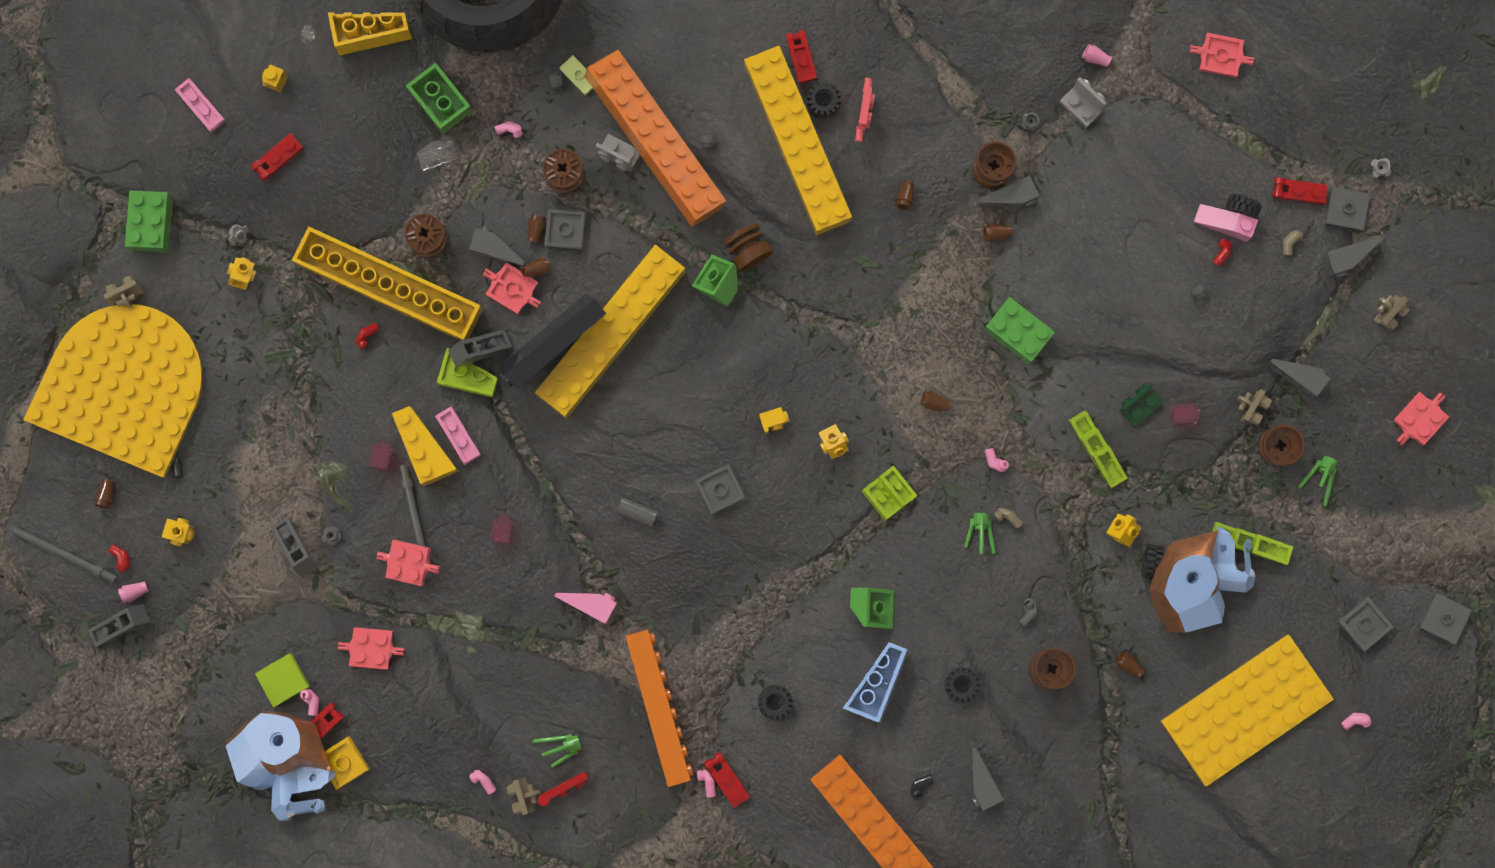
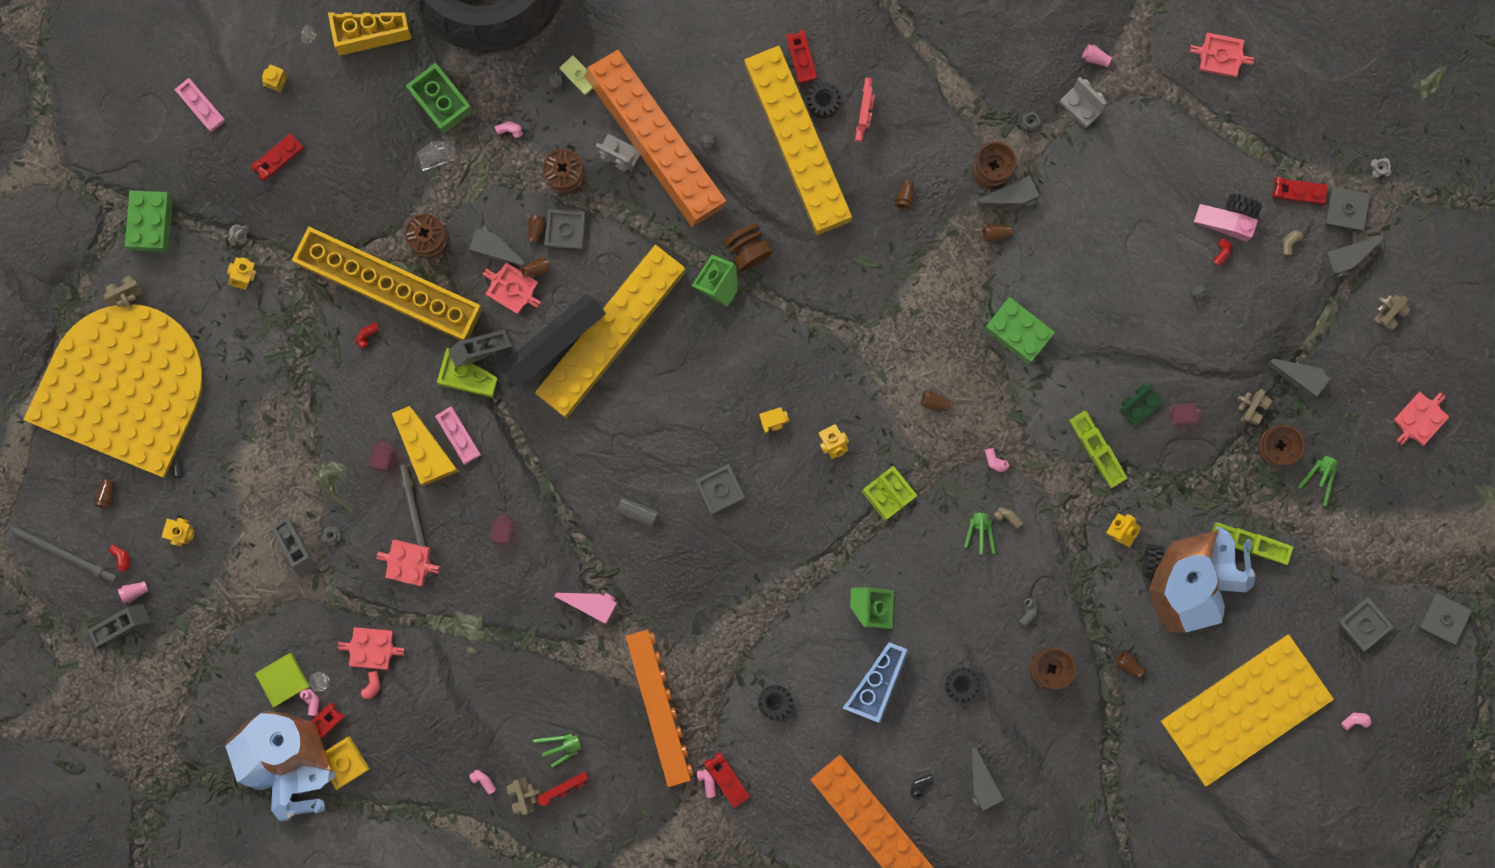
(319, 681): none -> clear tile
(373, 687): none -> coral arm

